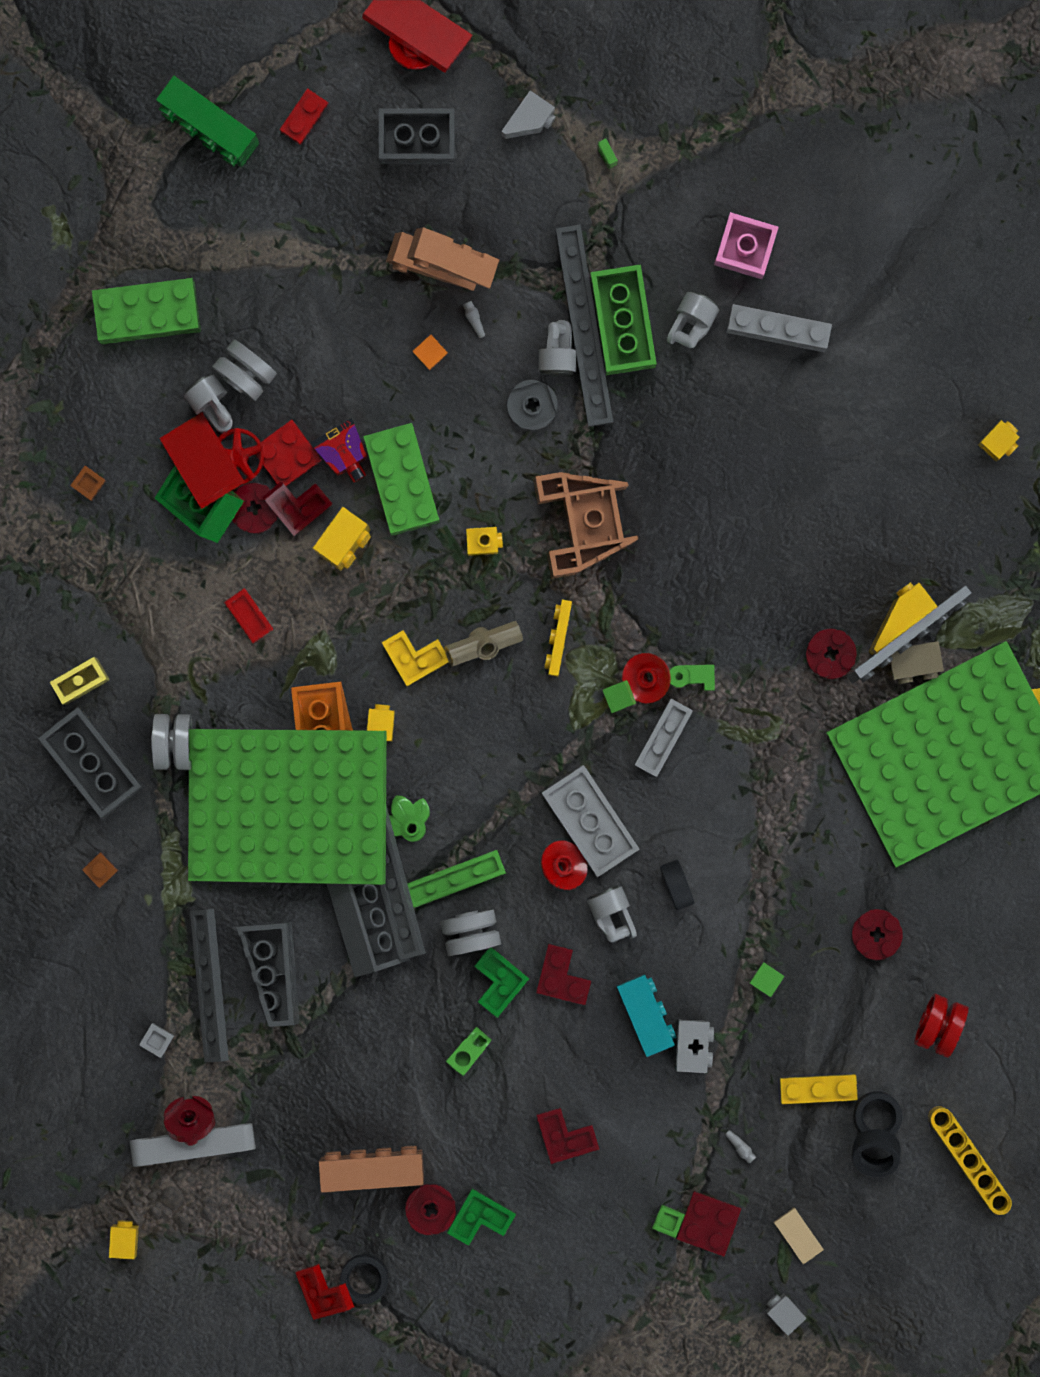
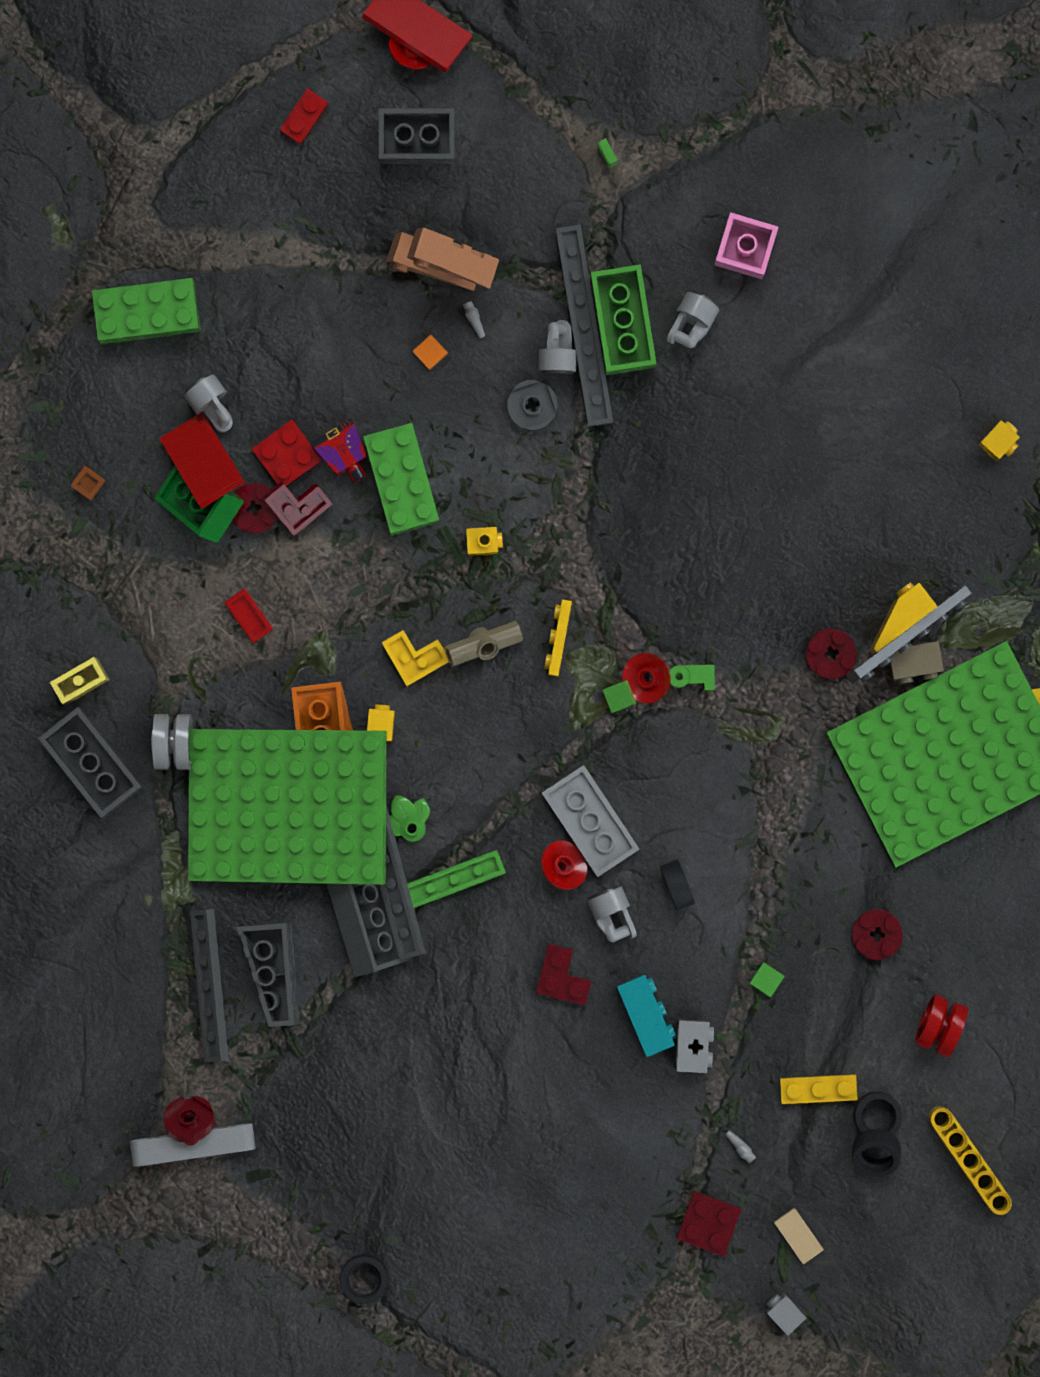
(100, 870): dark orange plate -> none
(123, 1240): yellow brick -> none
(156, 1040): light grey plate -> none
(207, 121): green brick -> none
(241, 455): red wheel -> none
(242, 372): light grey wheel -> none
(319, 1298): red plate -> none
(342, 539): yellow brick -> none
(371, 1170): nougat brick -> none
(444, 1205): dark red plate -> none
(468, 1051): bright green leg -> none
(471, 936): light grey wheel -> none
(476, 1211): green plate -> none
(506, 981): green plate -> none
(529, 117): light grey slope -> none
(563, 1143): dark red plate -> none
(590, 516): nougat wedge -> none
(663, 737): light grey plate -> none
(668, 1221): bright green tile -> none
(779, 328): light grey brick -> none

